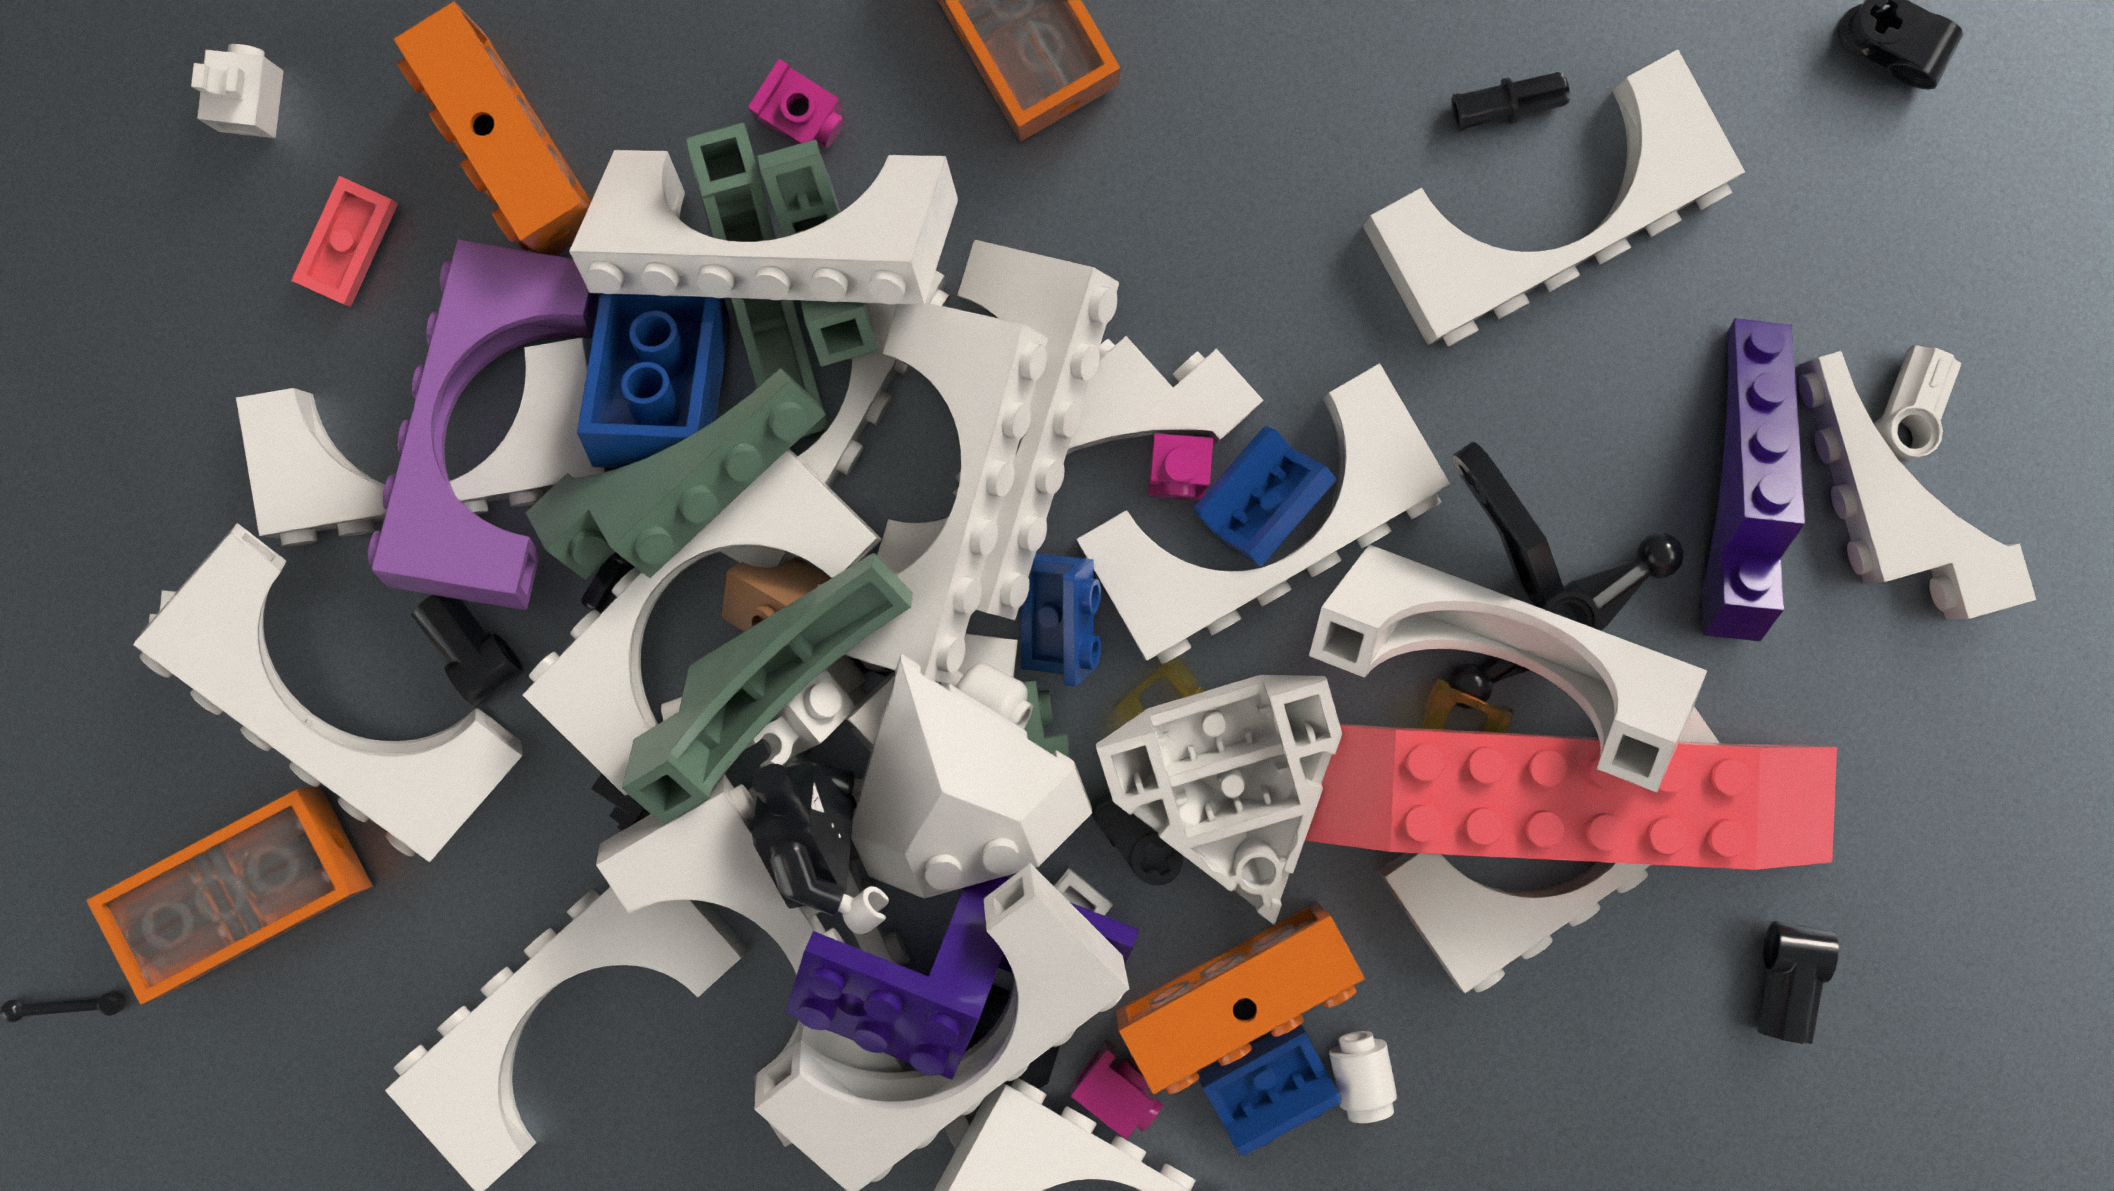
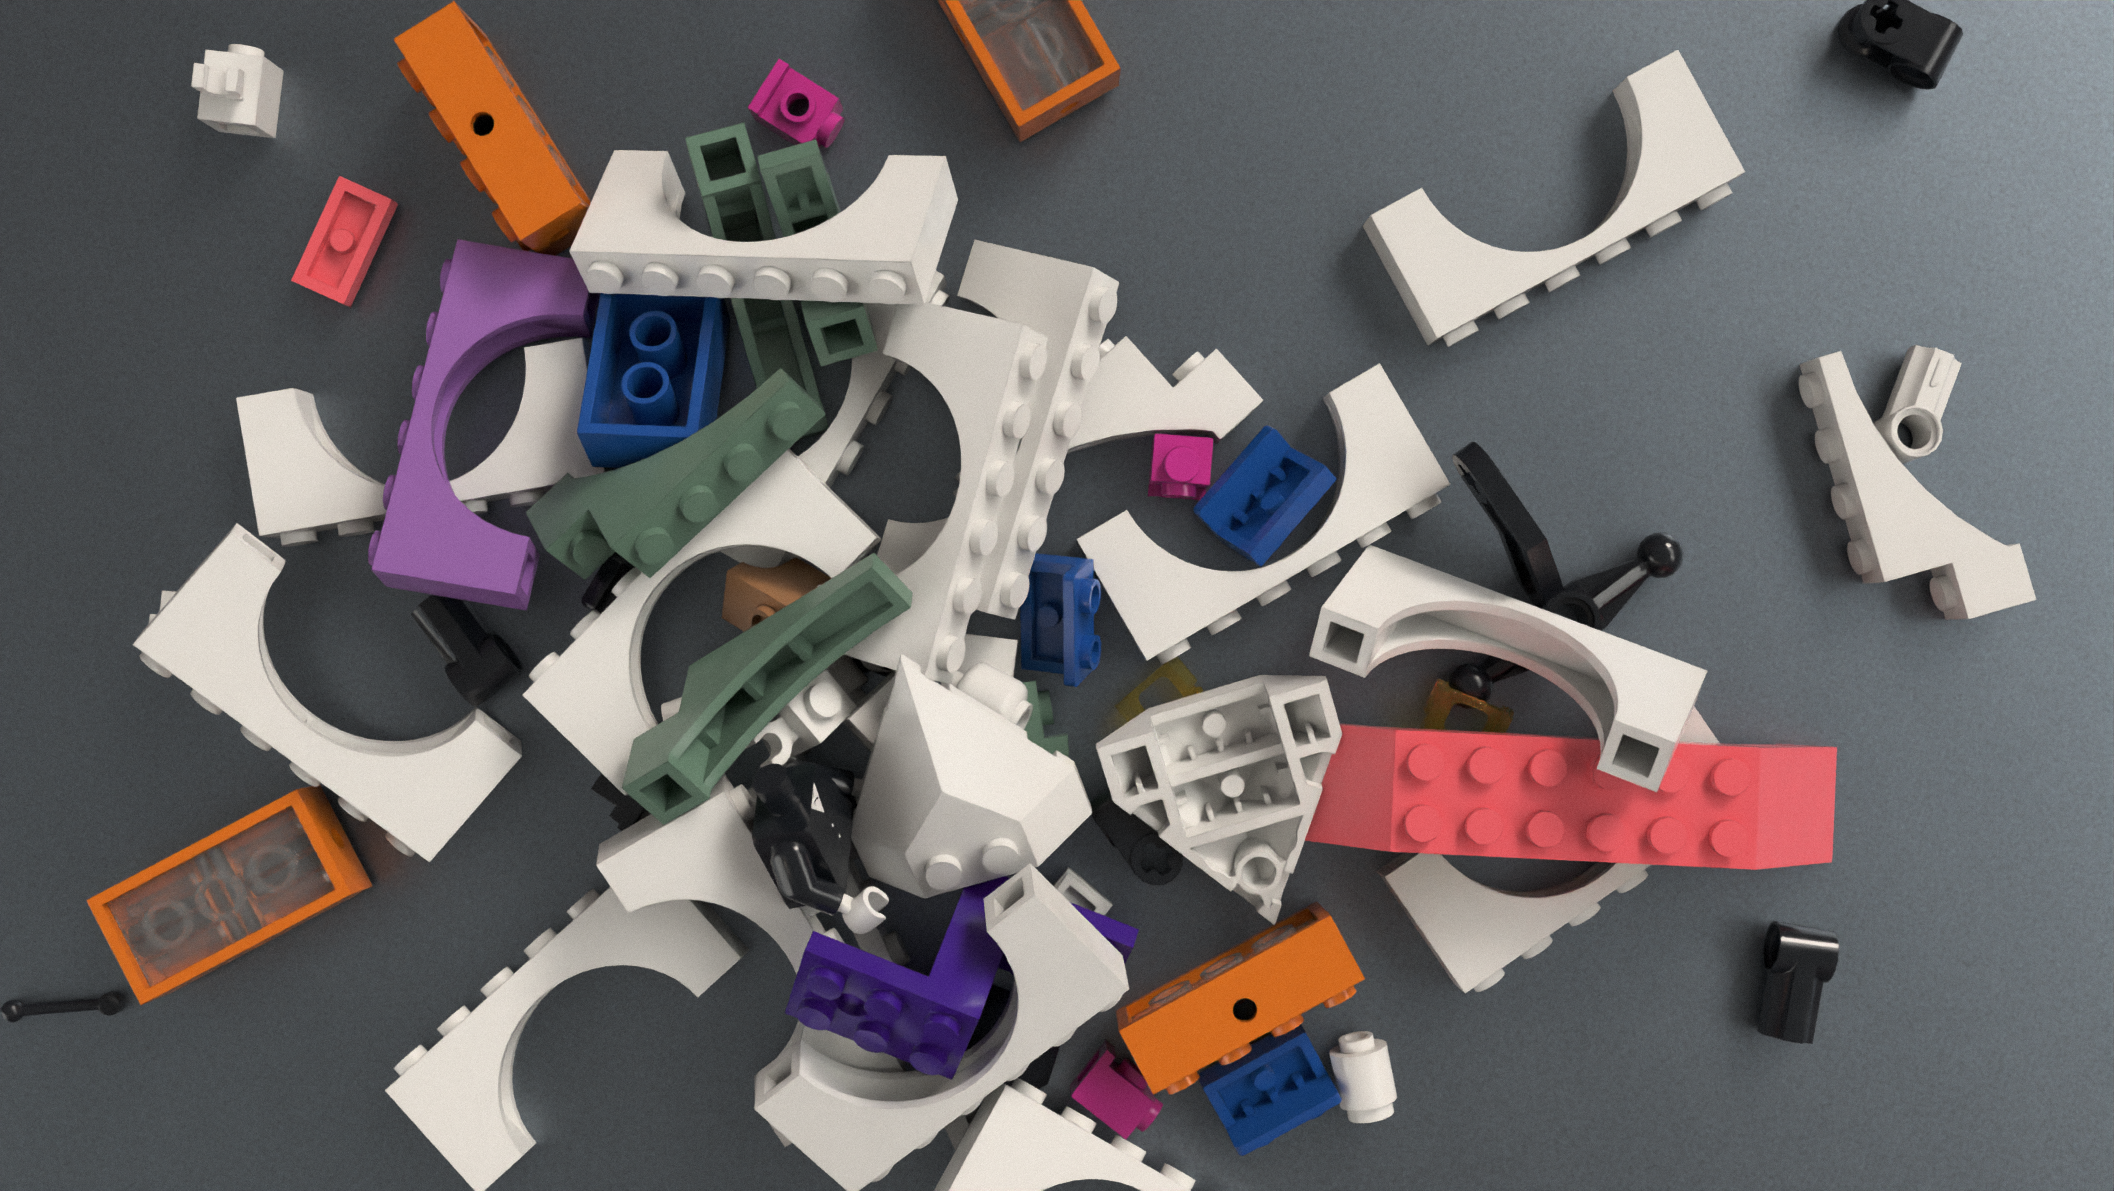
(1510, 100): black axle -> none
(1759, 487): dark purple arch -> none

